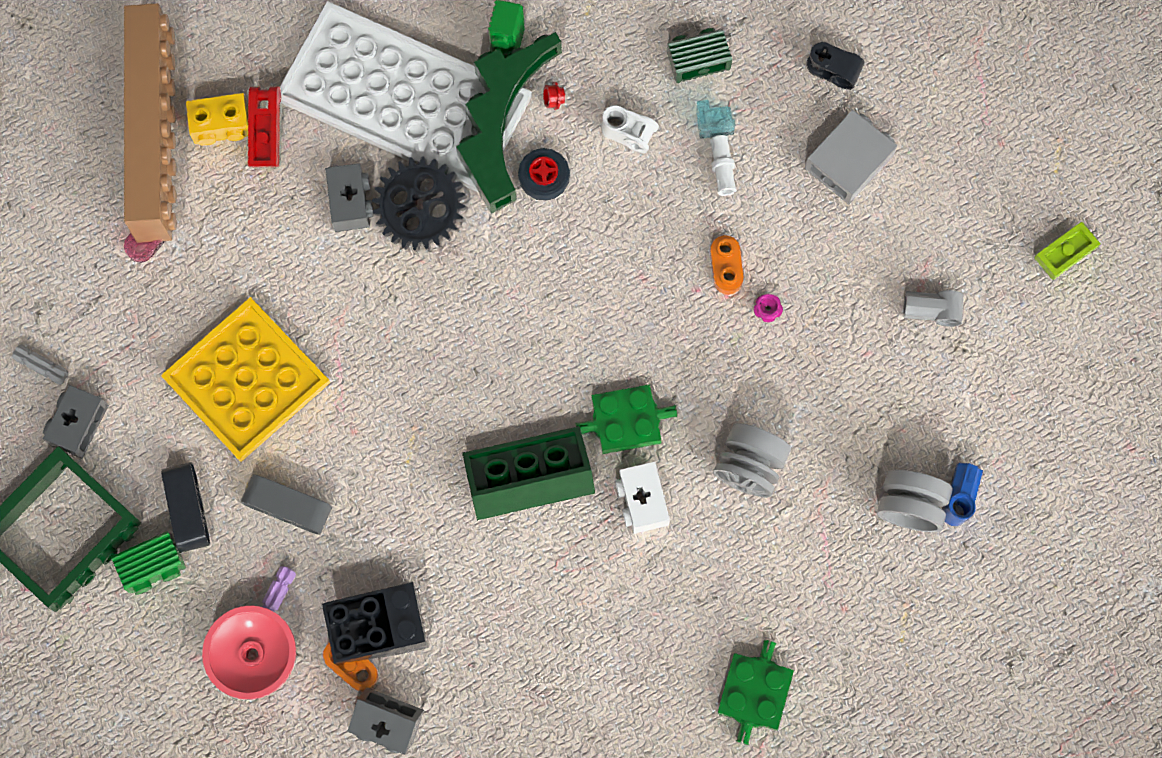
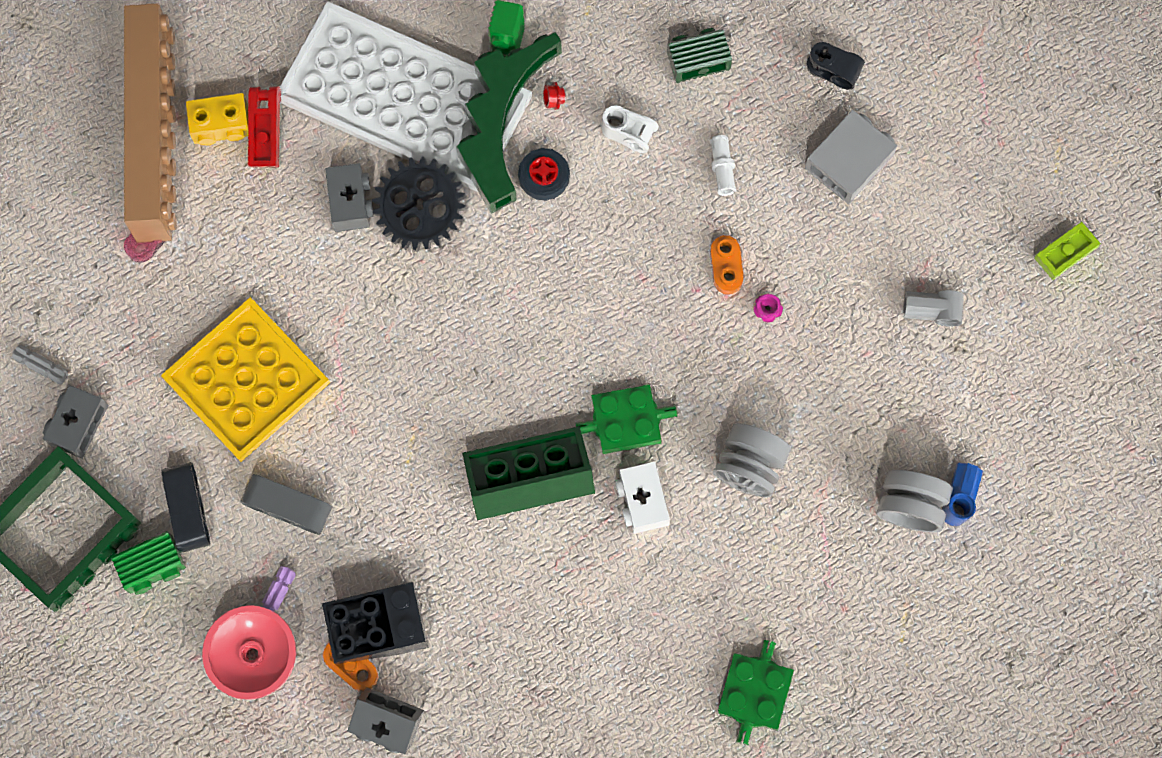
(714, 120): clear light blue panel -> none

